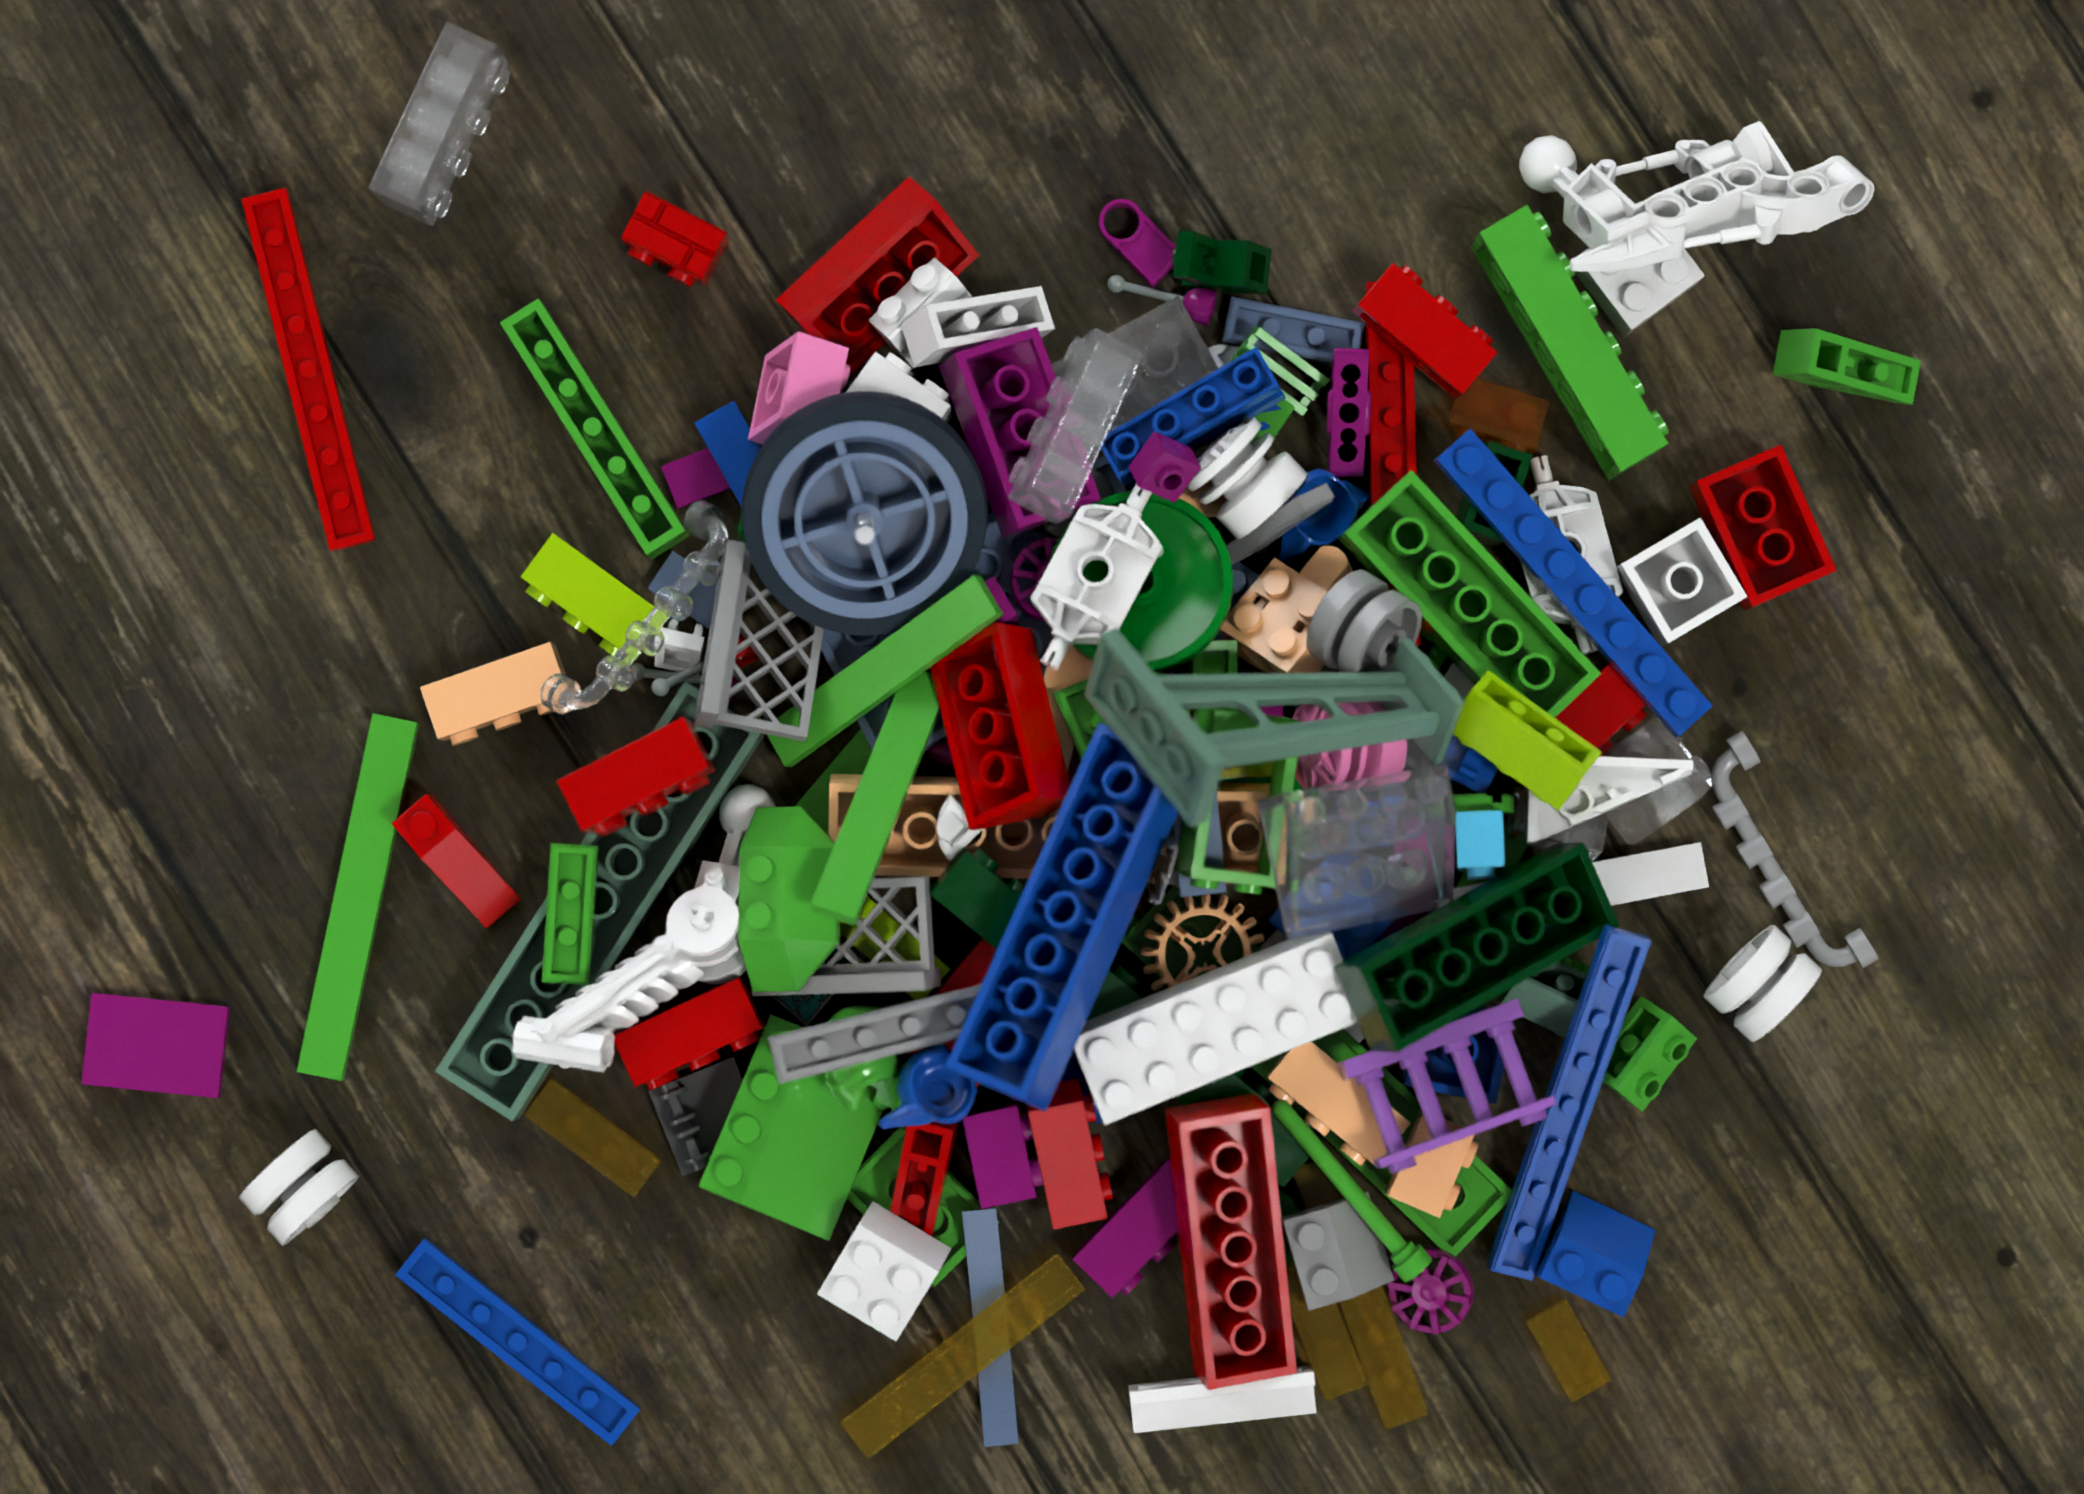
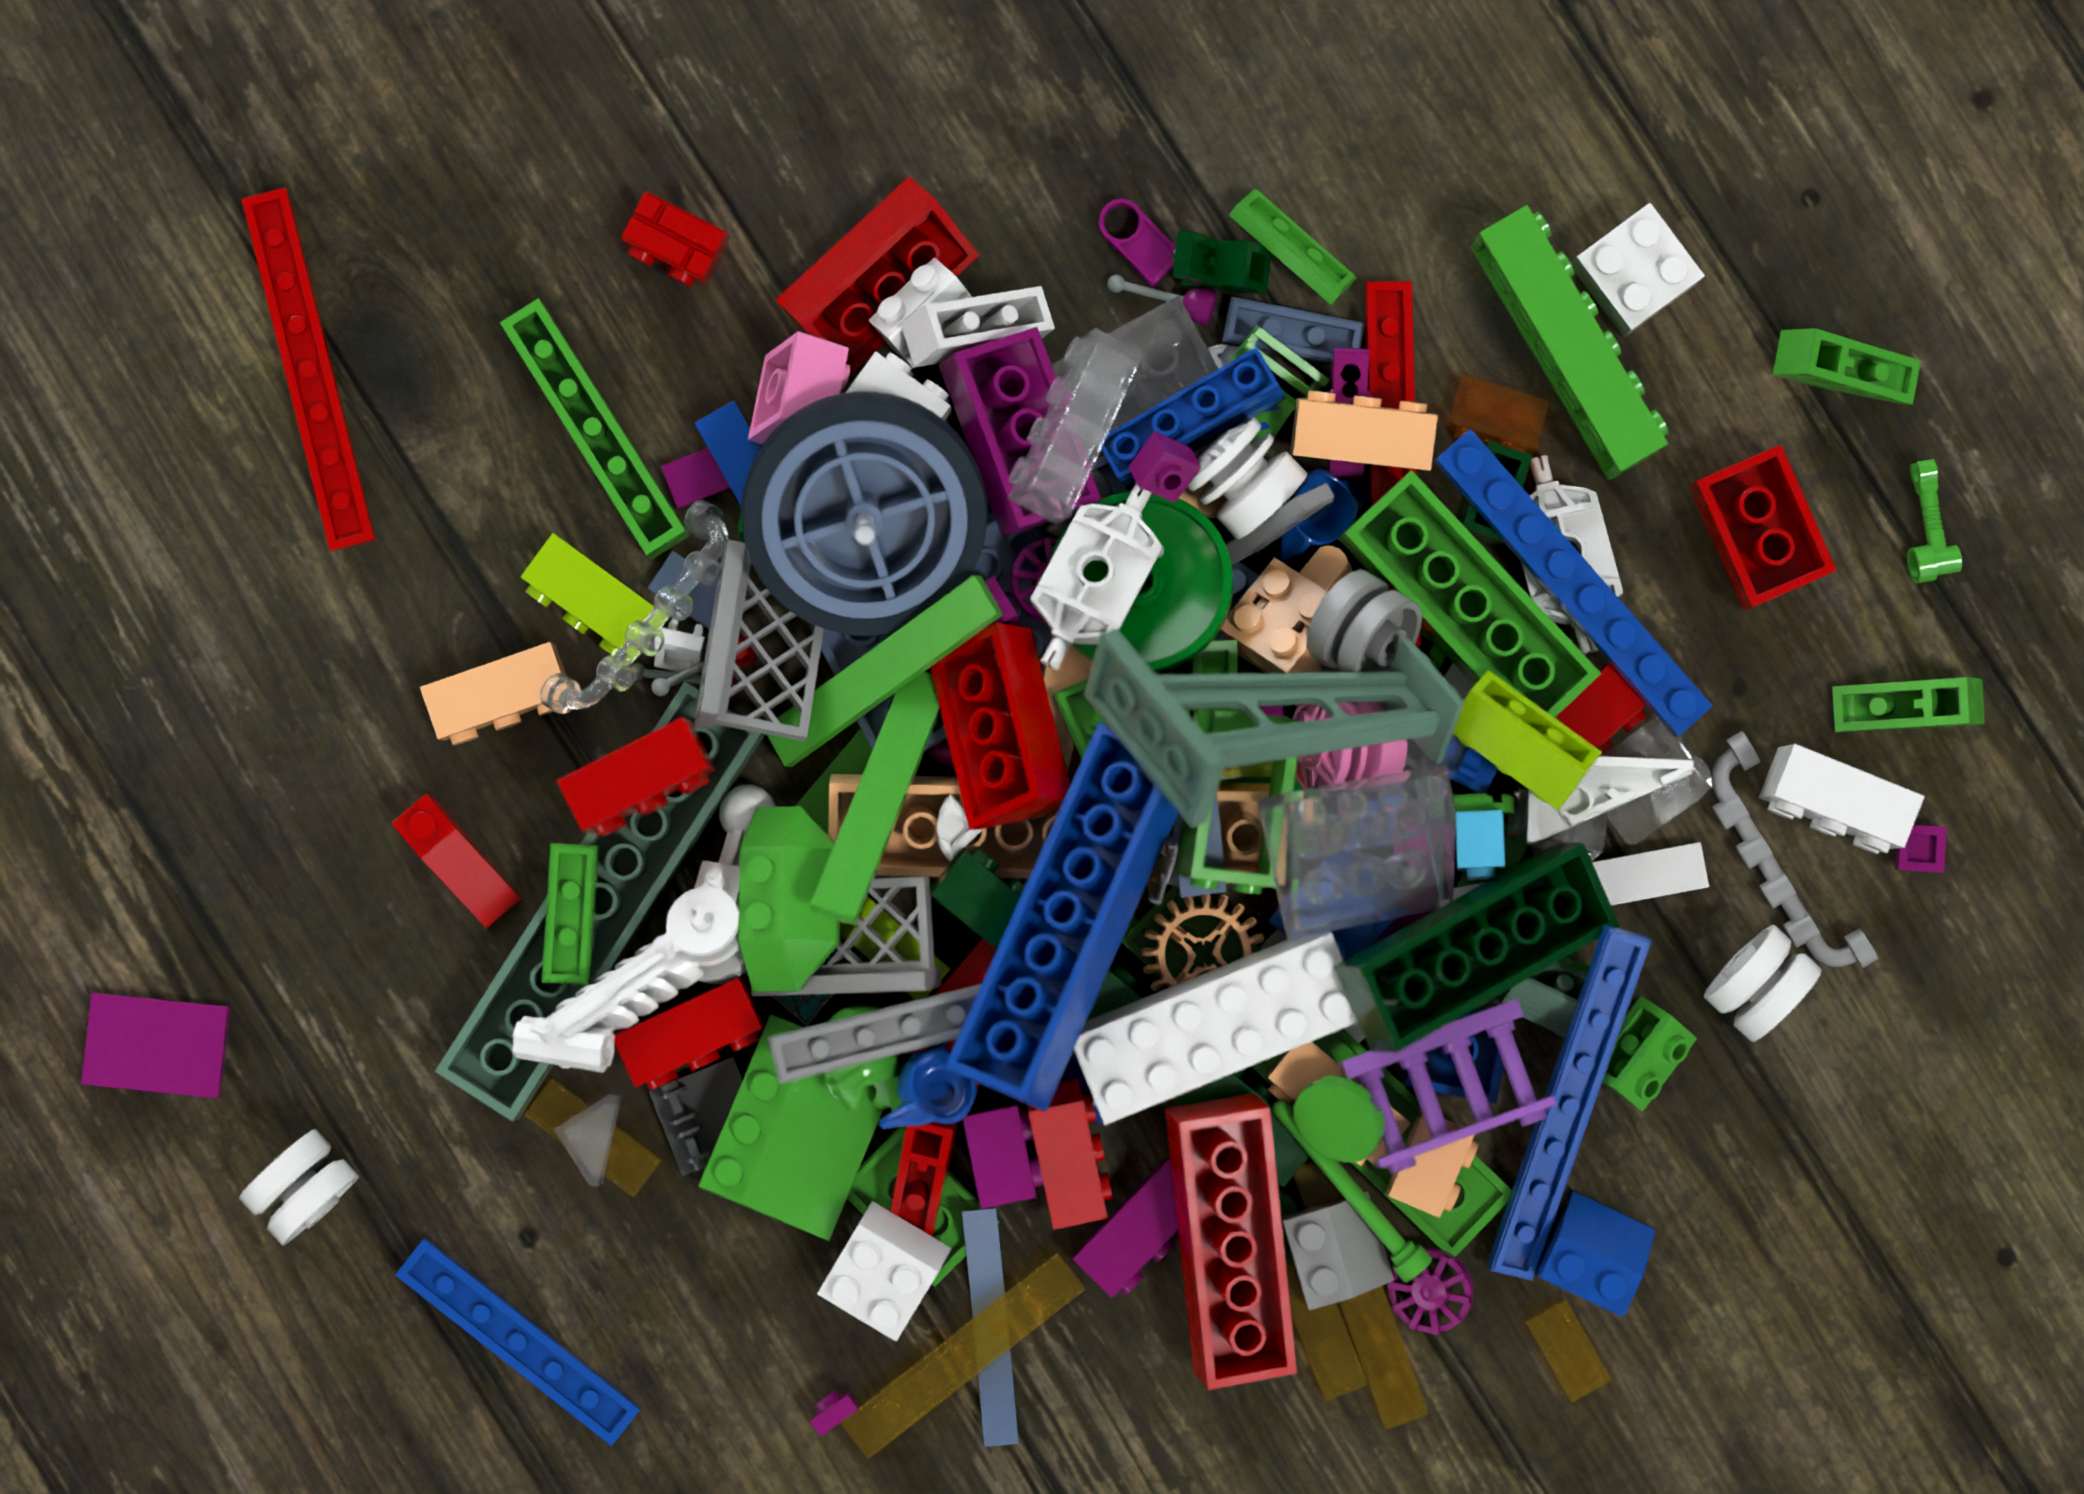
(357, 897): bright green tile -> none
(440, 125): clear brick -> none
(590, 1137): none -> clear slope
(833, 1410): none -> magenta plate
(1190, 1404): white fence -> none
(1292, 246): none -> bright green tile
(1339, 1119): none -> bright green tile
(1364, 431): none -> light nougat brick
(1425, 330): red brick -> none
(1680, 582): white brick -> none
(1728, 187): white piece -> none
(1840, 799): none -> white brick
(1909, 704): none -> bright green slope
(1923, 850): none -> magenta plate
(1936, 557): none -> bright green brick

